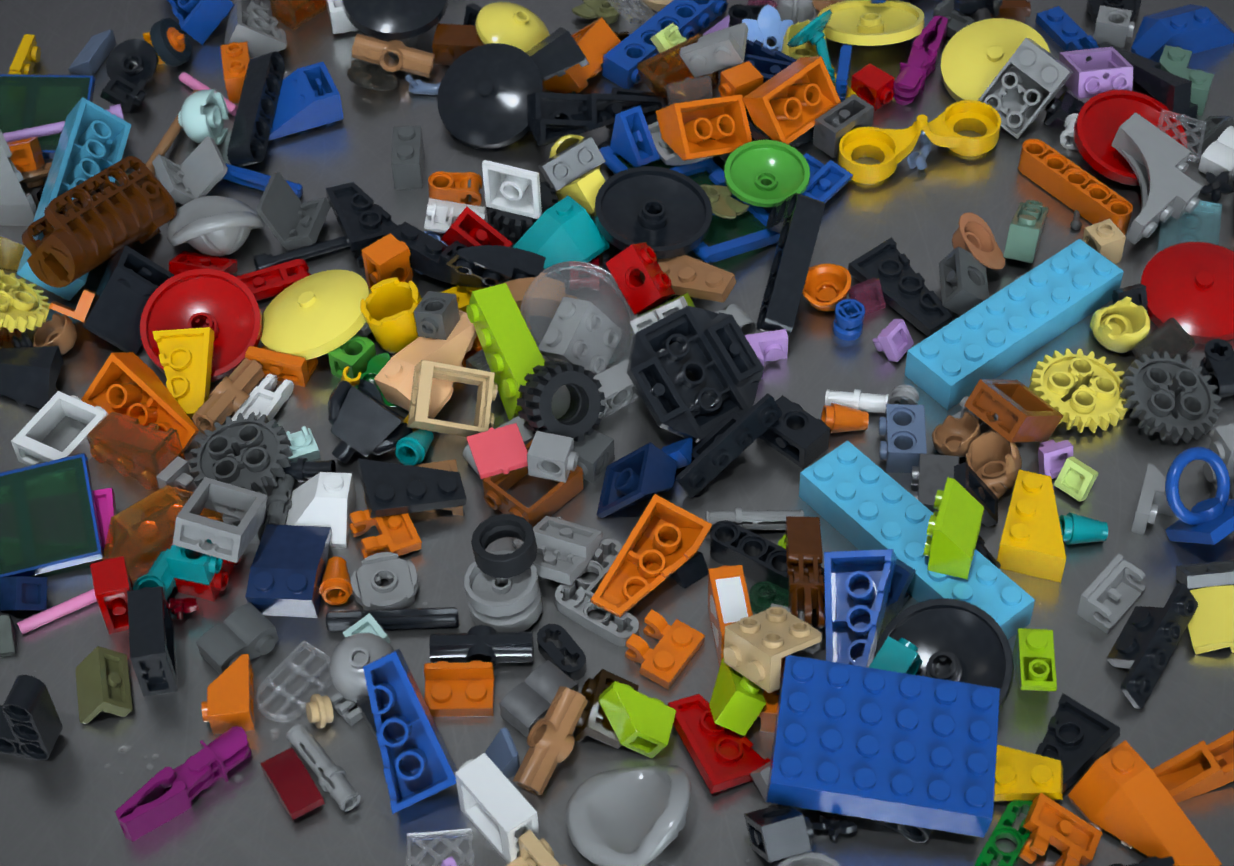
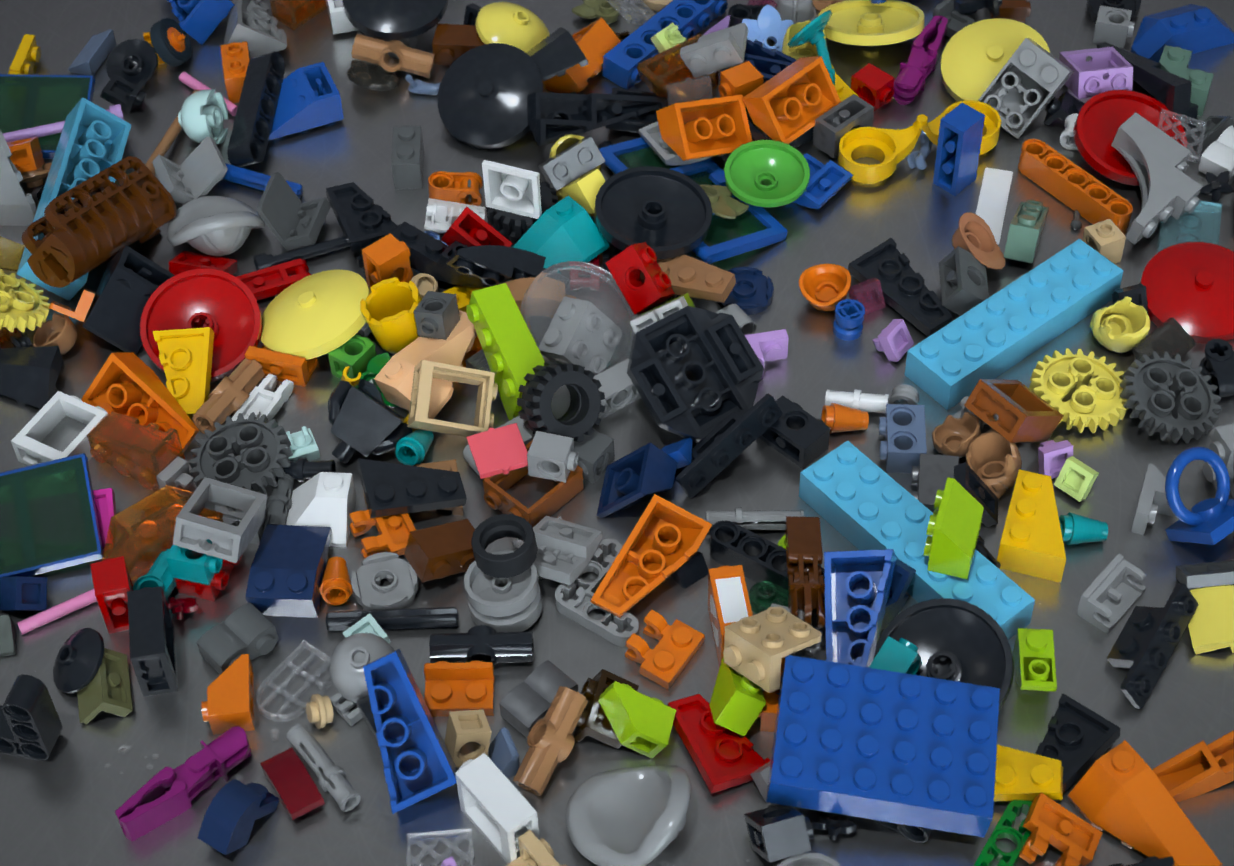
(78, 660): none -> black dish
(233, 814): none -> dark blue brick
(425, 283): none -> tan plate
(441, 550): none -> reddish brown brick
(467, 735): none -> tan brick
(567, 648): black beam -> none
(633, 138): blue slope -> none
(751, 292): none -> dark blue tile
(798, 224): black beam -> none
(843, 71): blue tile -> none
(958, 149): none -> blue brick
(994, 199): none -> white sticker
(1064, 30): blue hinge -> none

